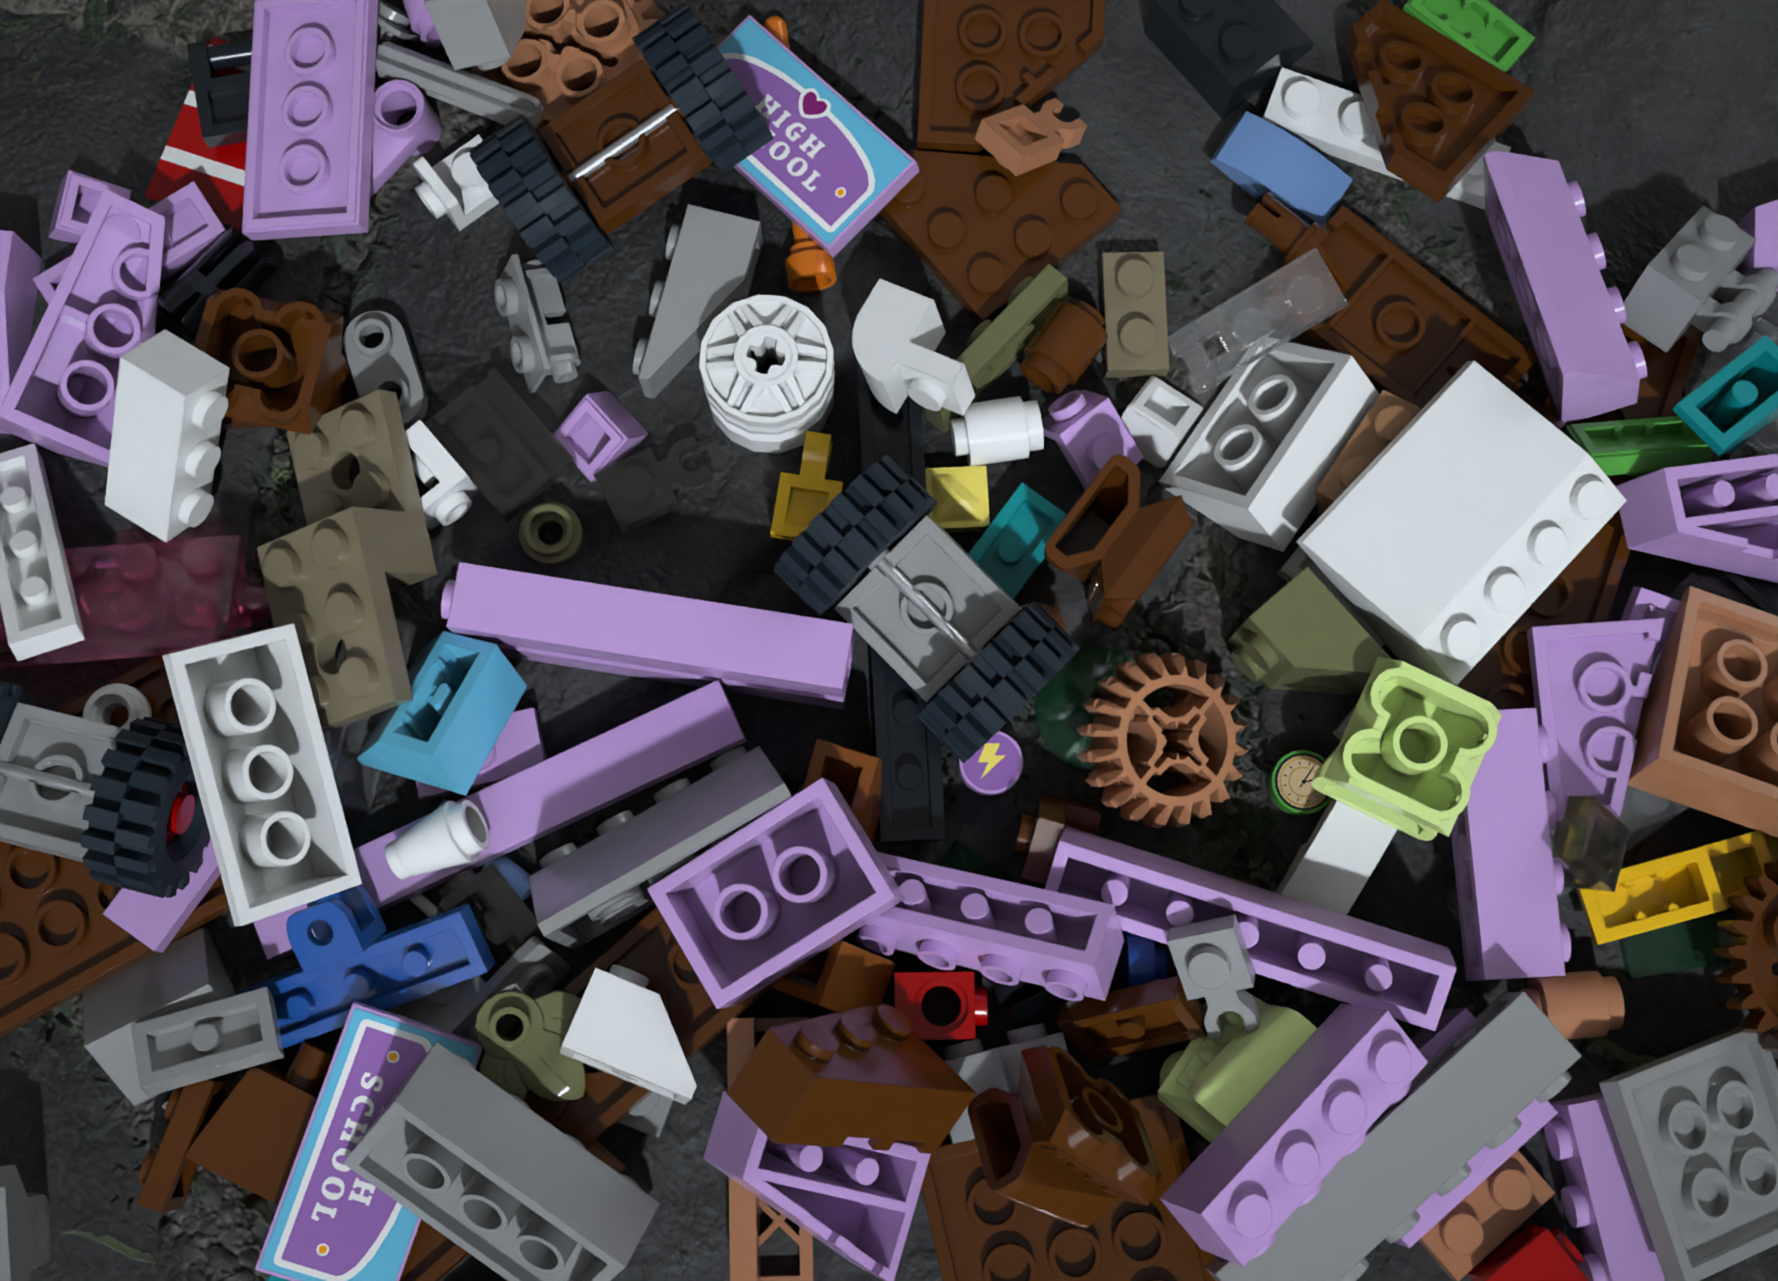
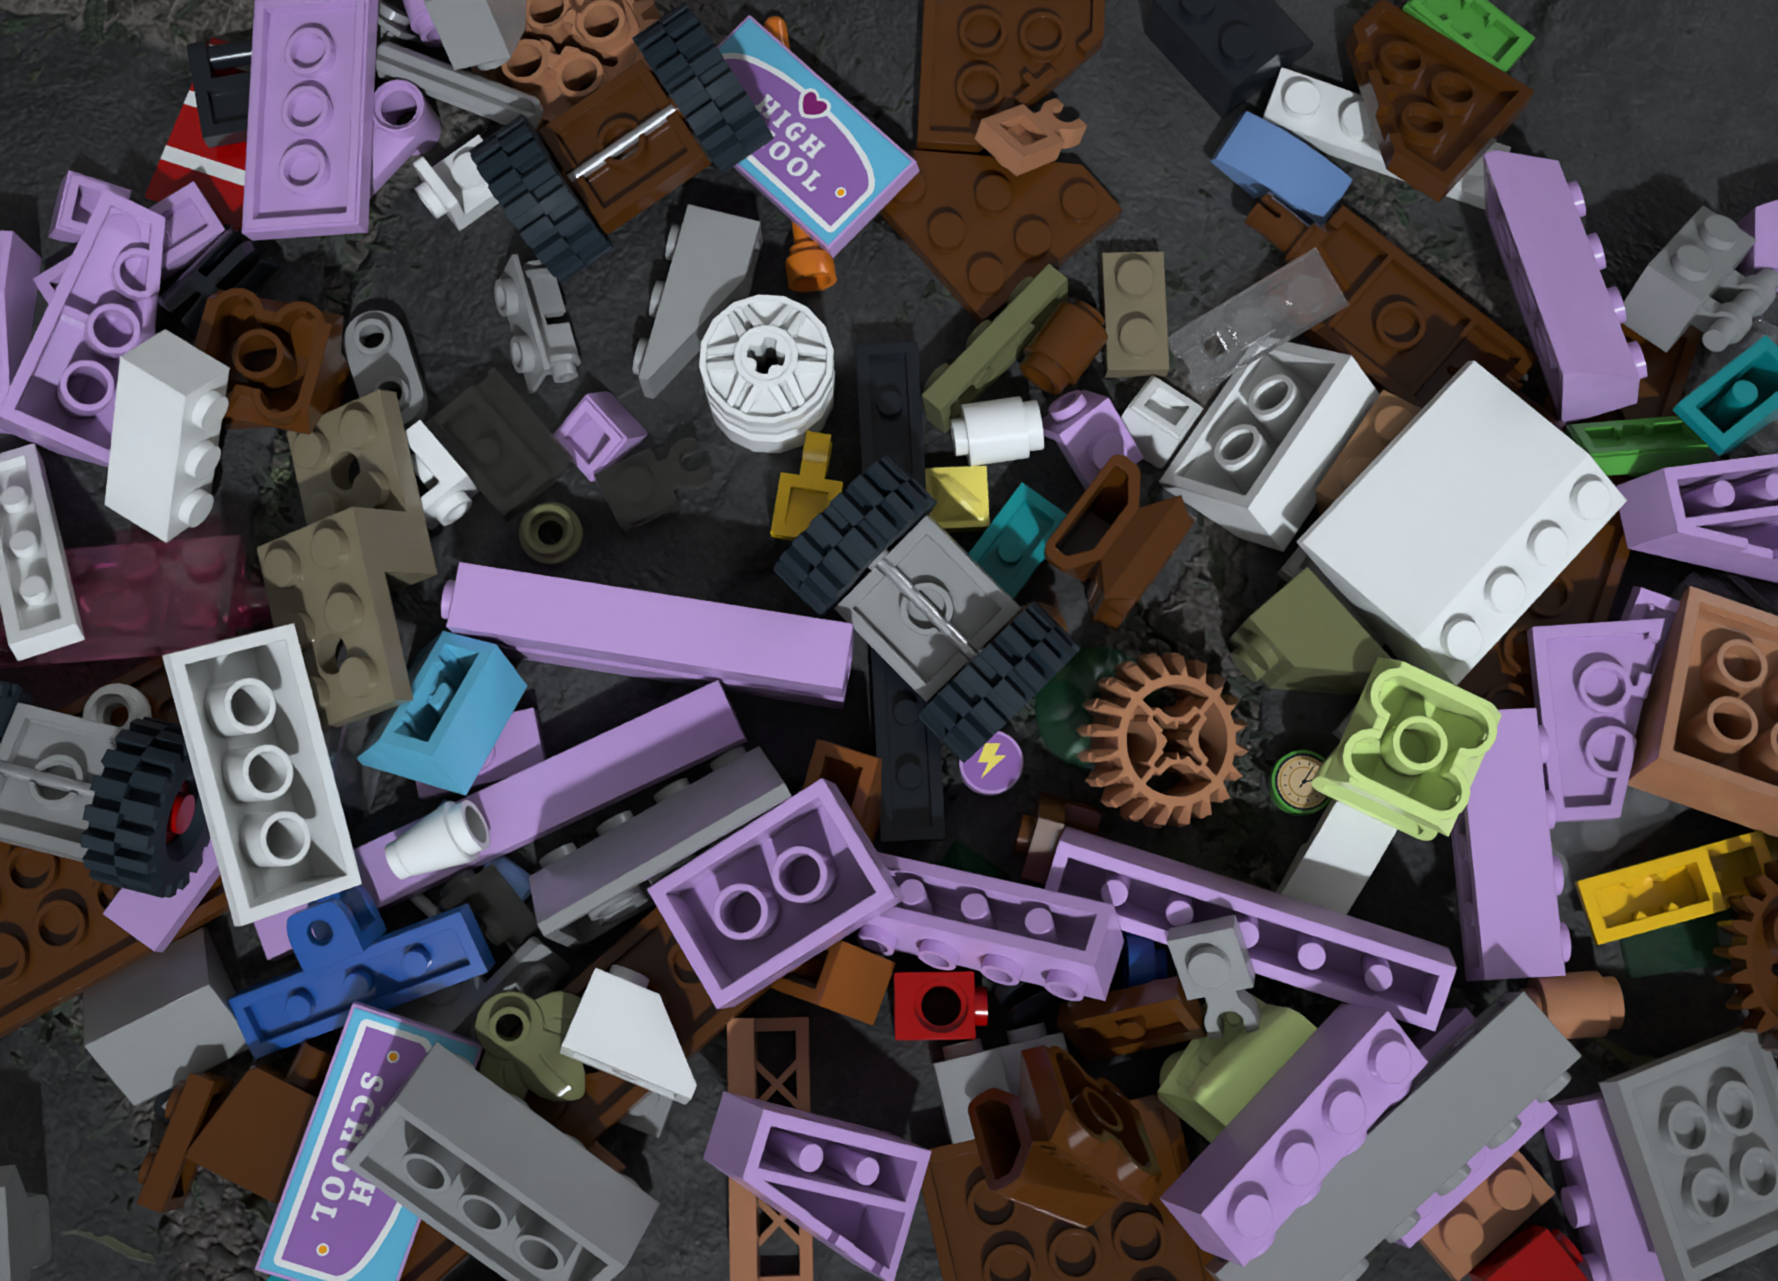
(206, 1041): light grey plate -> none
(851, 1078): reddish brown wedge -> none
(896, 353): white brick -> none
(1590, 845): clear smoke bracket -> none

